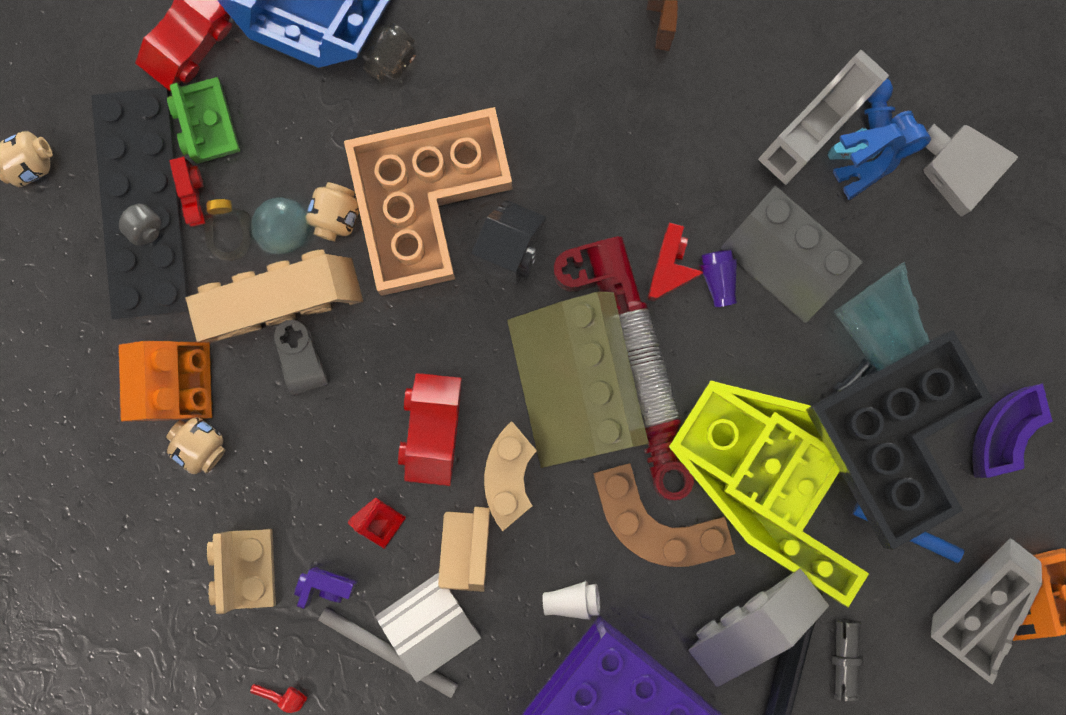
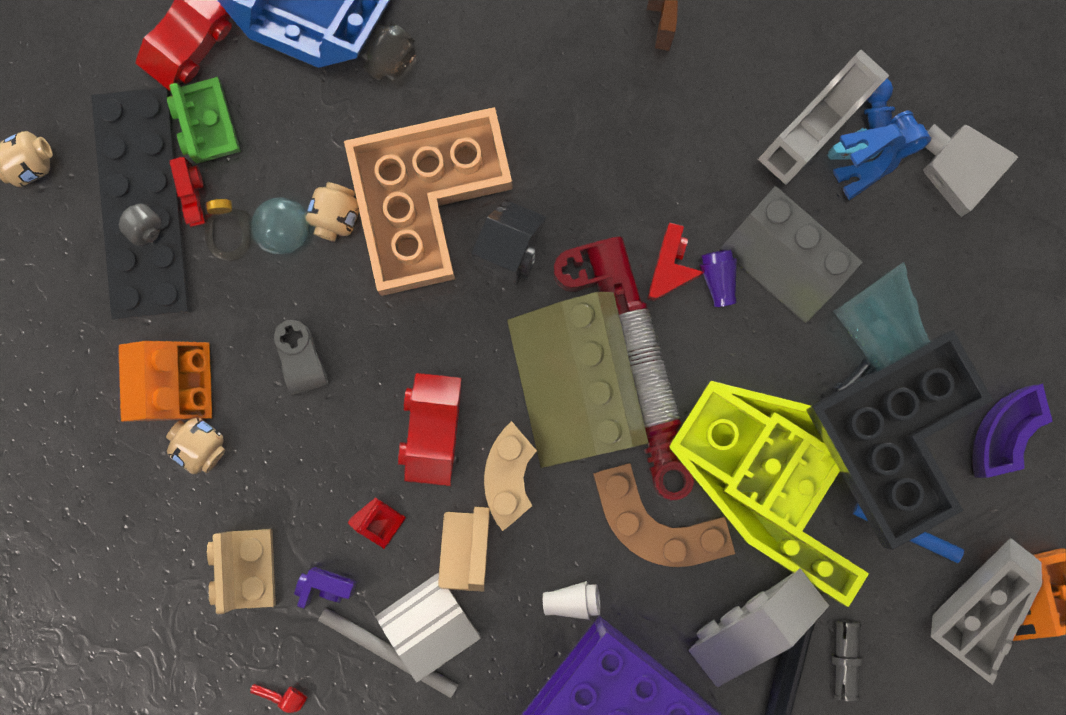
(273, 296): tan wedge -> none

